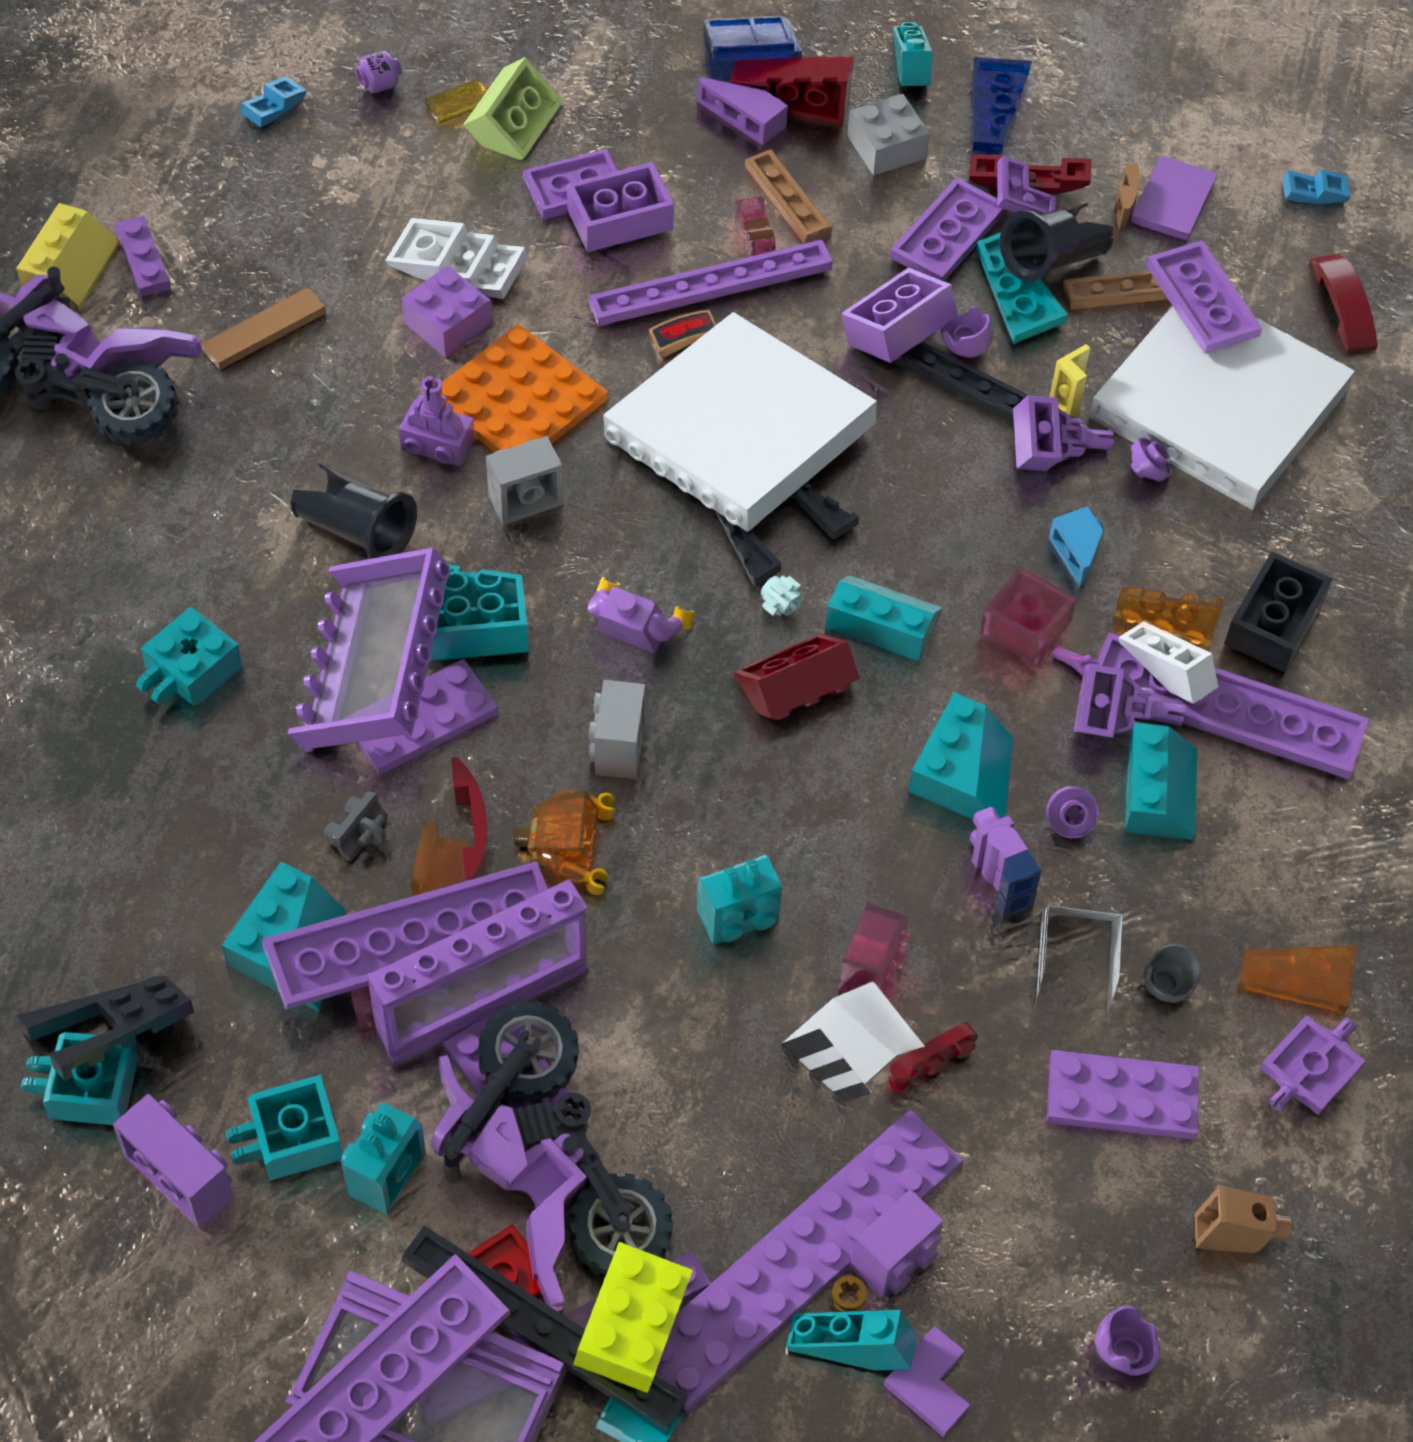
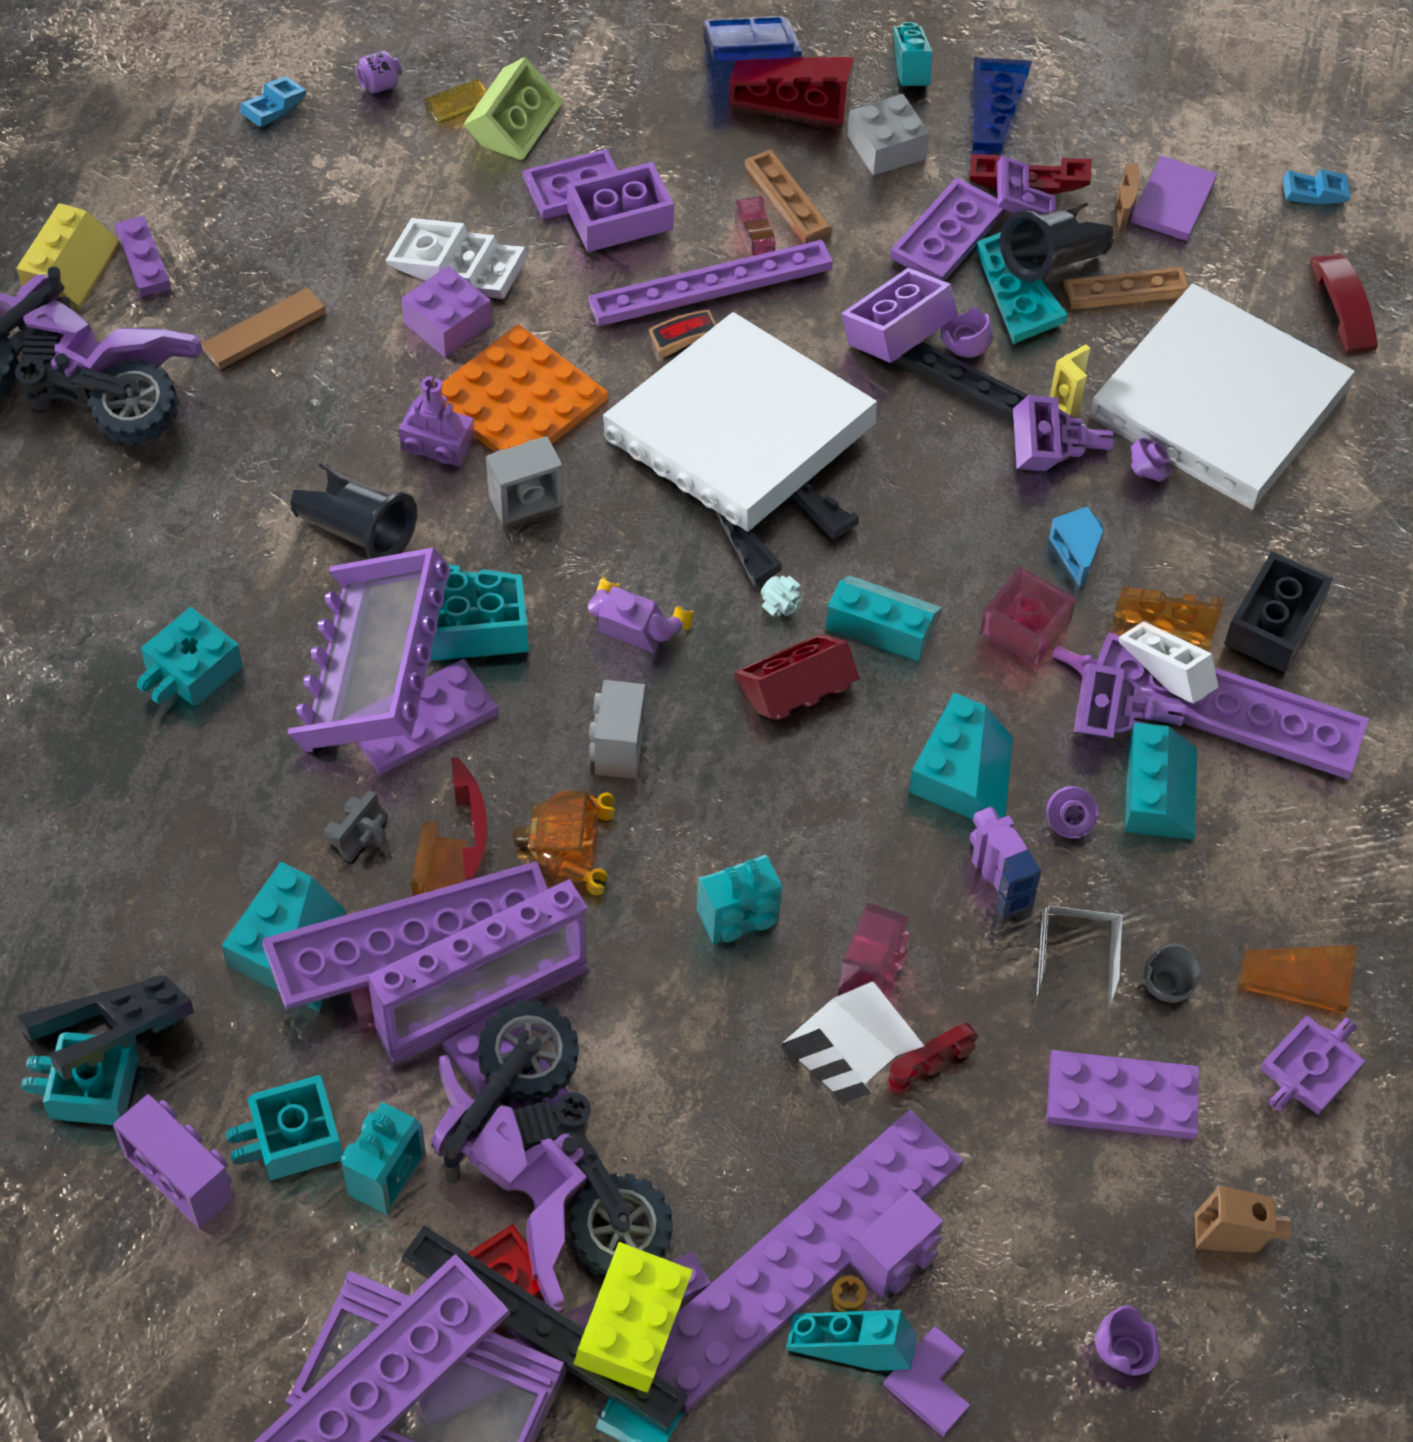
(744, 107): medium lavender slope -> none
(1203, 296): medium lavender plate -> none

